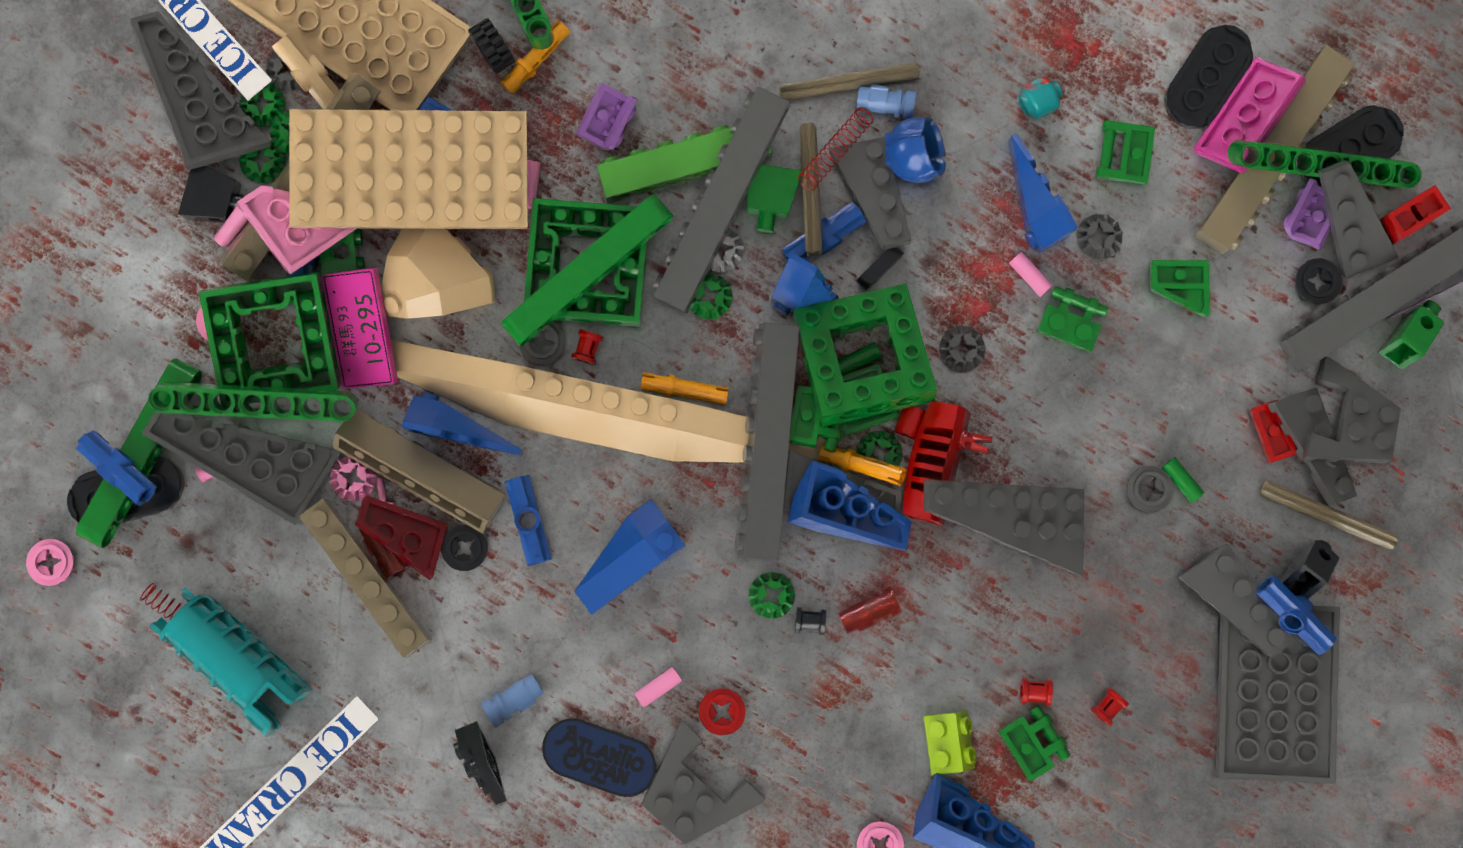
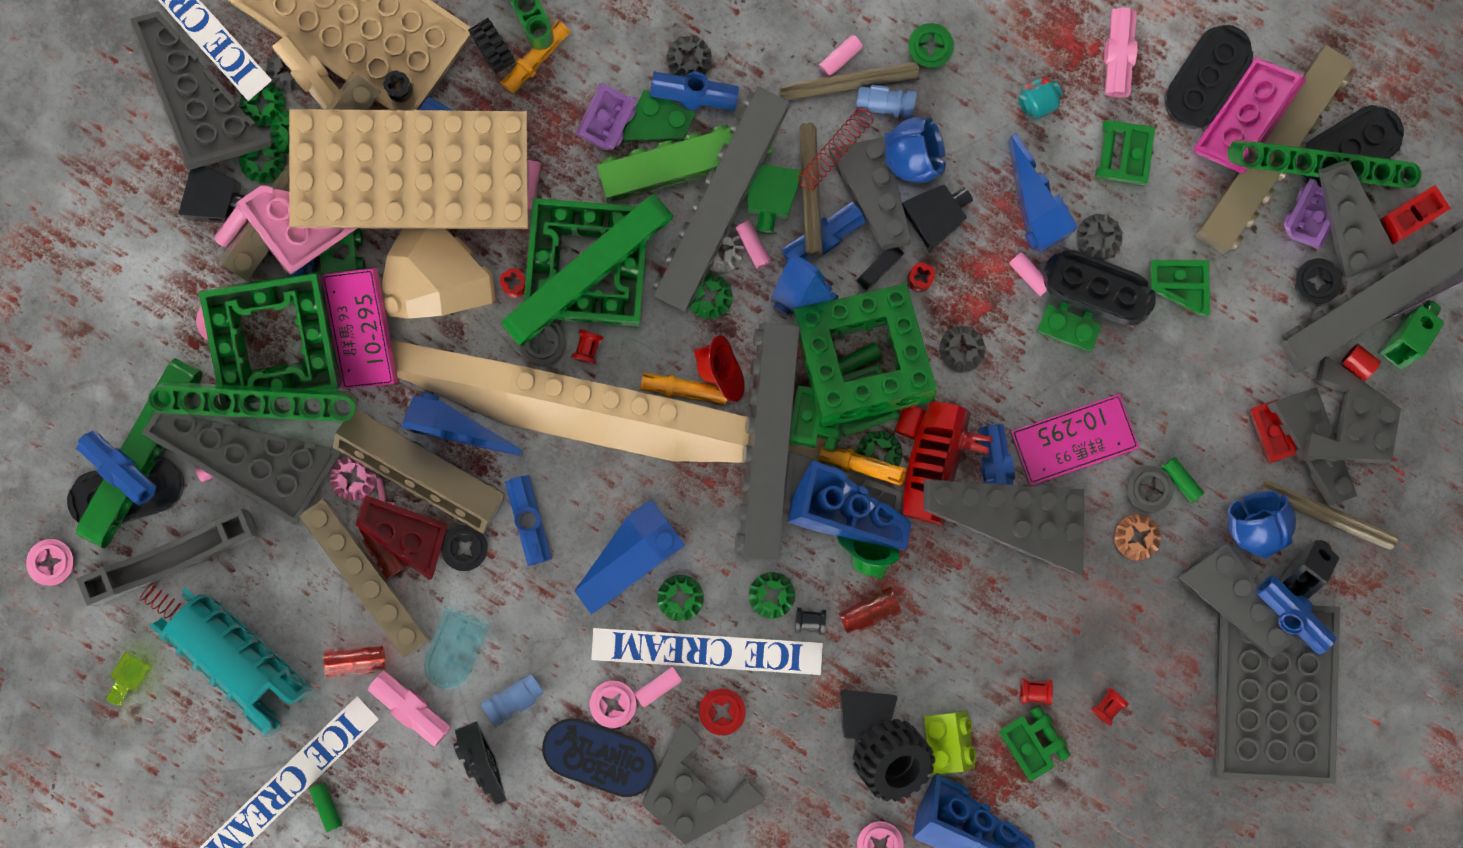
(129, 674): none -> clear neon green plate
(168, 559): none -> dark grey arch
(325, 807): none -> green axle
(358, 660): none -> clear red axle
(389, 85): none -> black bush
(409, 708): none -> bright pink piece
(454, 649): none -> clear light blue window
(519, 290): none -> red bush
(599, 707): none -> bright pink gear
(658, 120): none -> green wing
(672, 609): none -> green gear
(687, 44): none -> dark grey gear
(694, 91): none -> blue piece
(707, 651): none -> white sticker
(719, 366): none -> red piece
(753, 244): none -> bright pink axle
(840, 55): none -> bright pink axle
(864, 710): none -> black torso
(869, 558): none -> green piece
(893, 760): none -> black tyre
(923, 269): none -> red bush
(936, 214): none -> black torso
(941, 37): none -> green gear
(998, 464): none -> blue piece
(1074, 440): none -> dark pink tile
(1099, 287): none -> black tile
(1120, 52): none -> bright pink piece
(1135, 550): none -> nougat gear
(1262, 522): none -> blue piece
(1361, 362): none -> red beam

